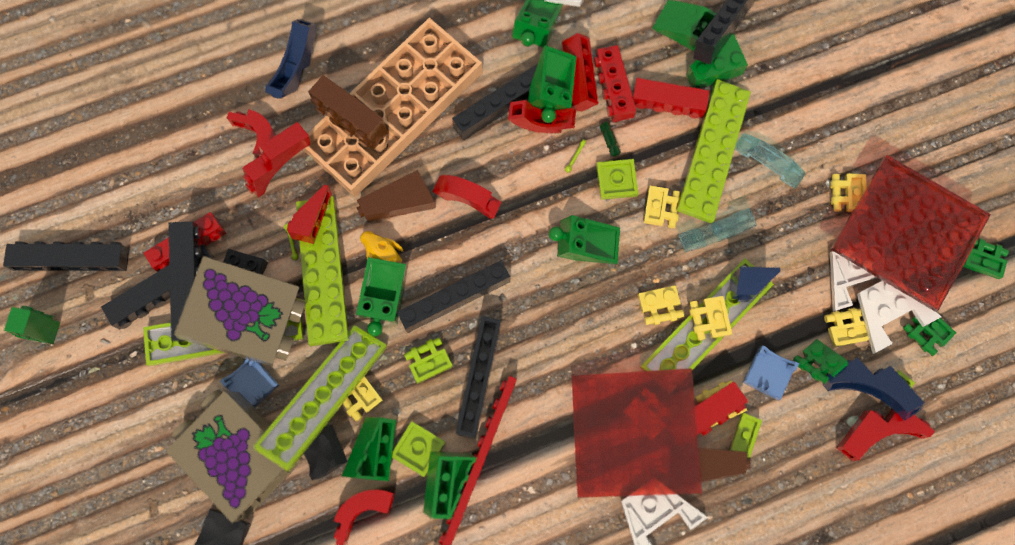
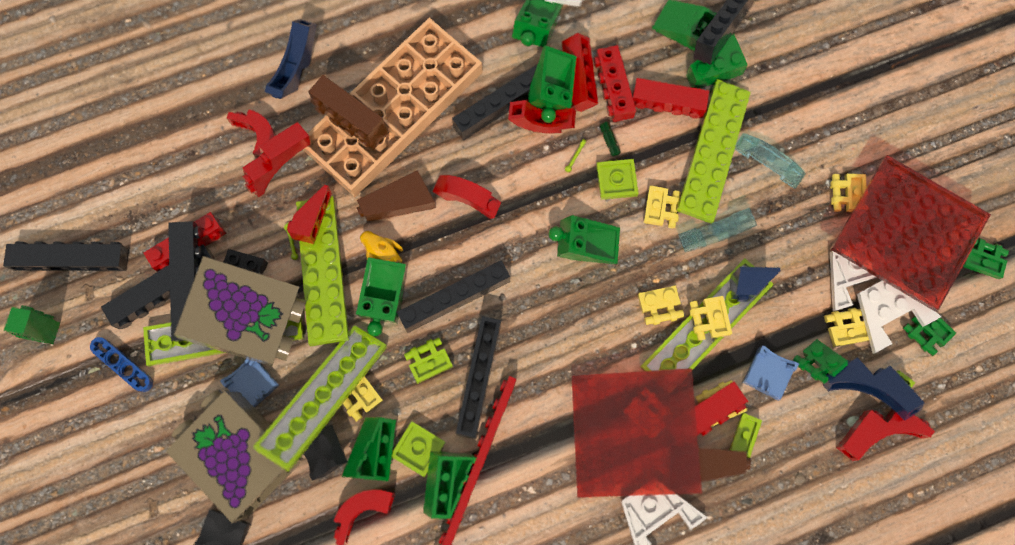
(119, 366): none -> blue beam

